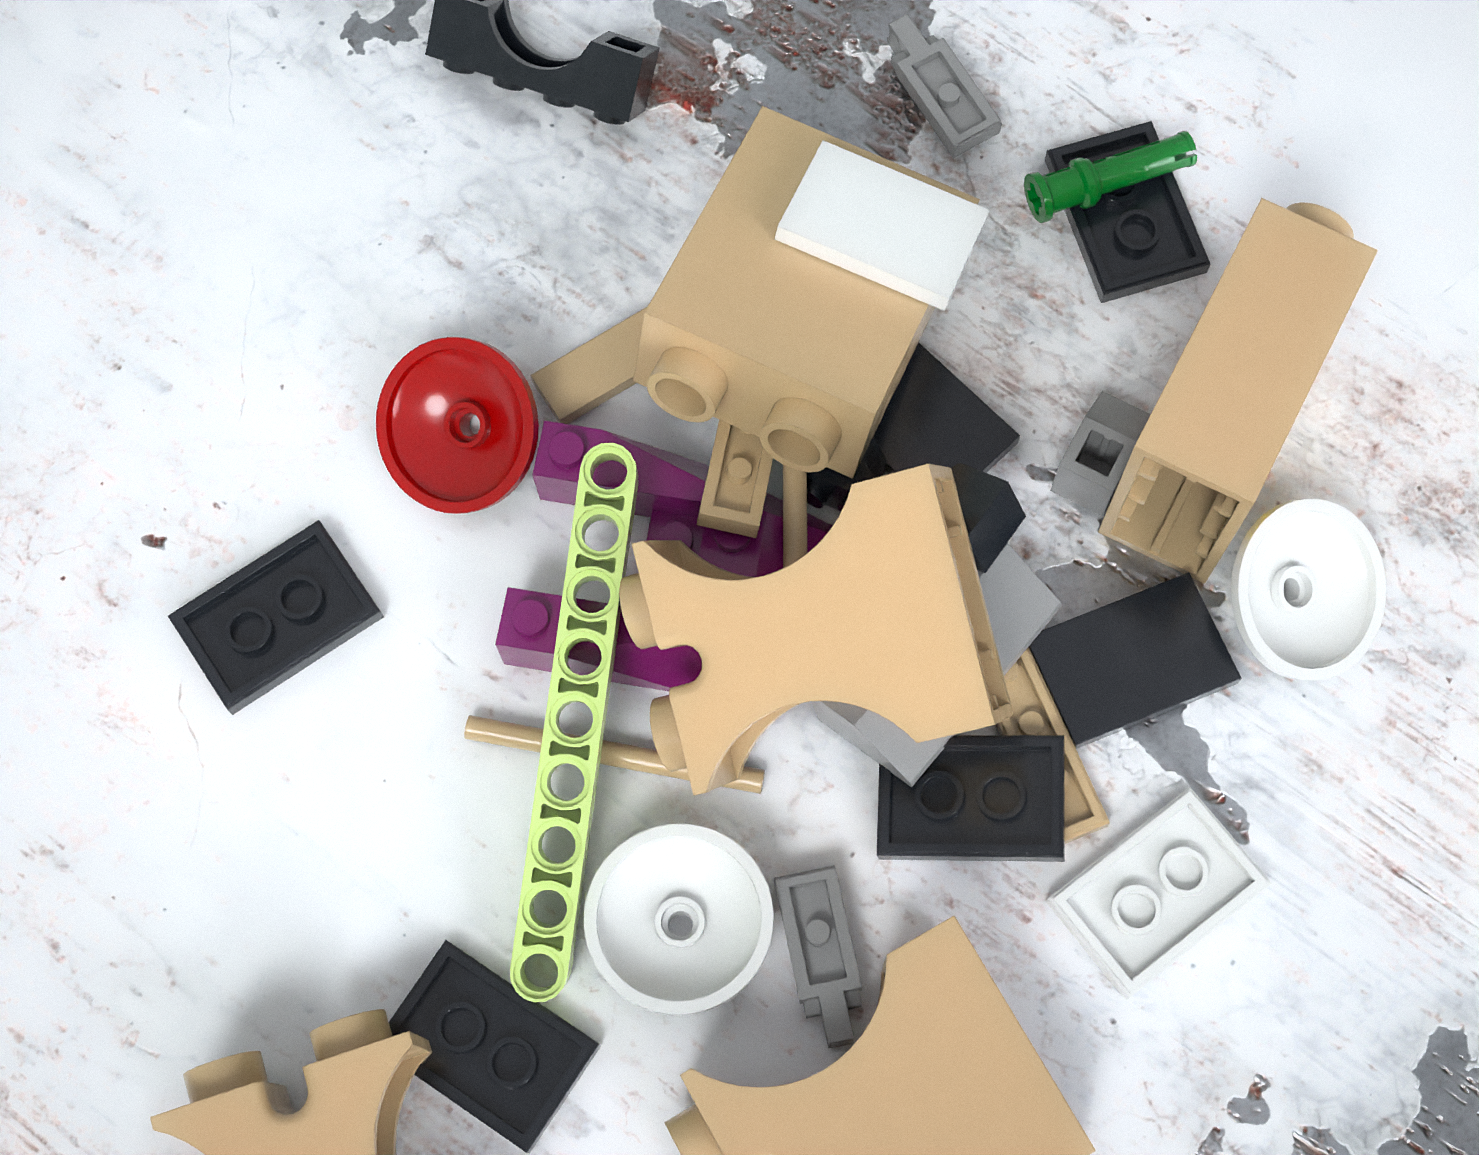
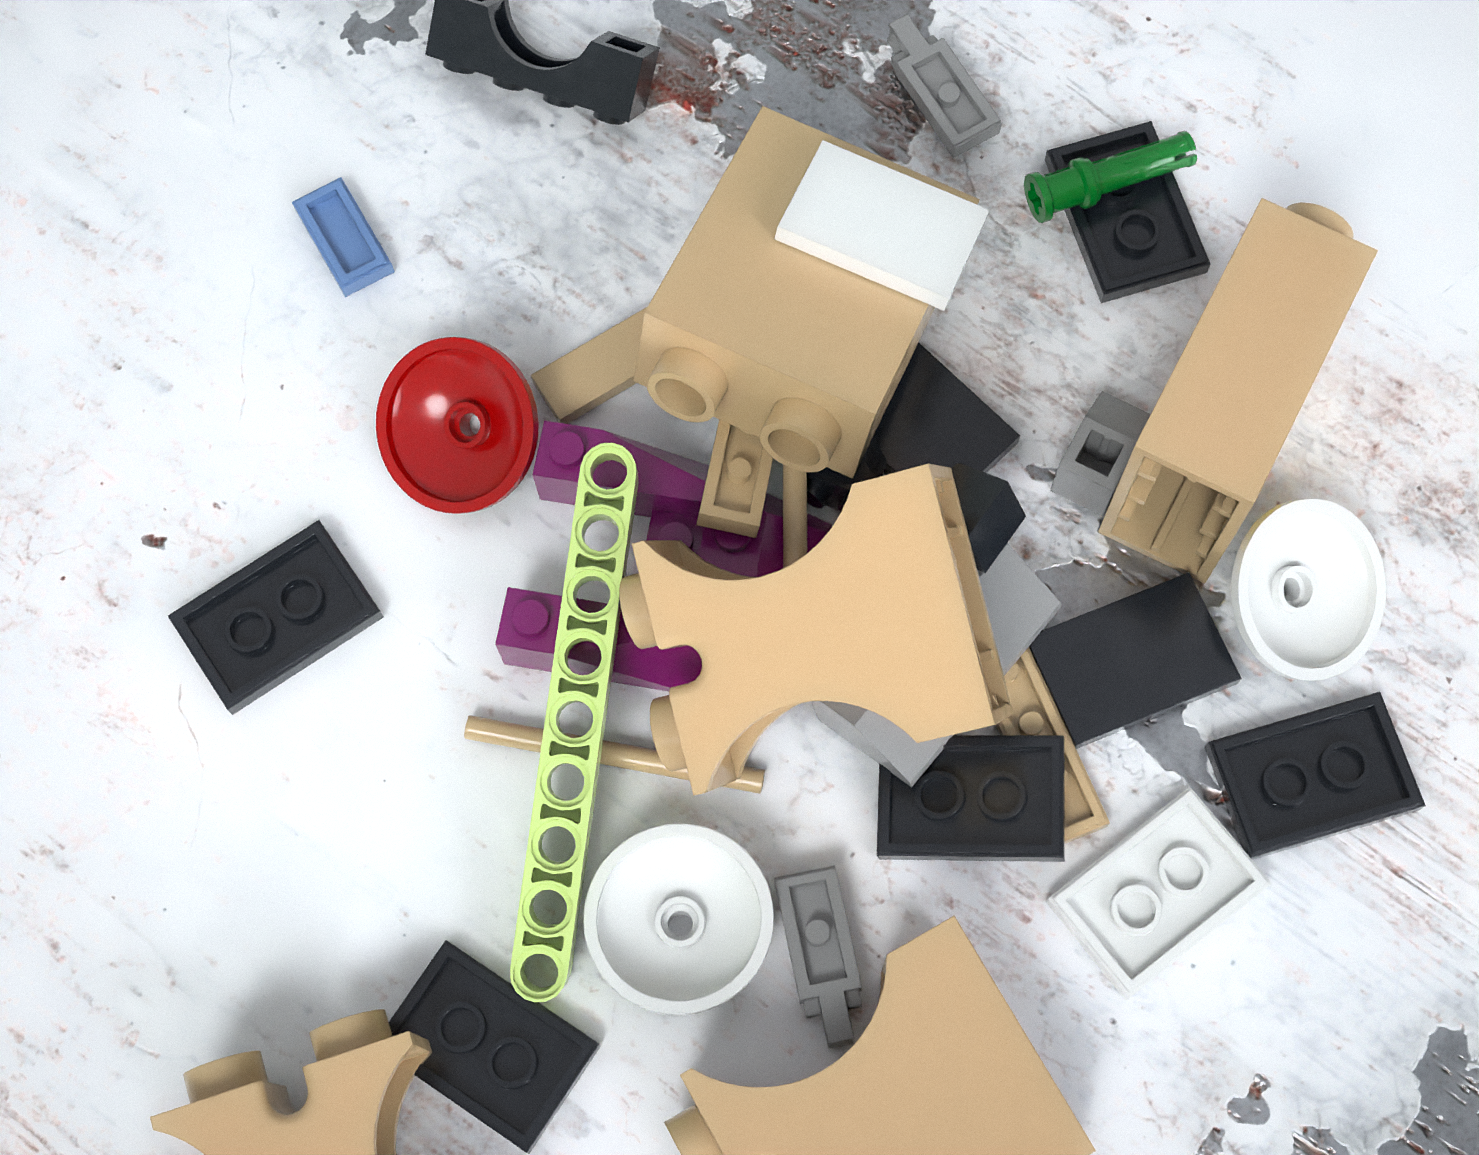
(343, 237): none -> medium blue tile
(1314, 776): none -> black tile

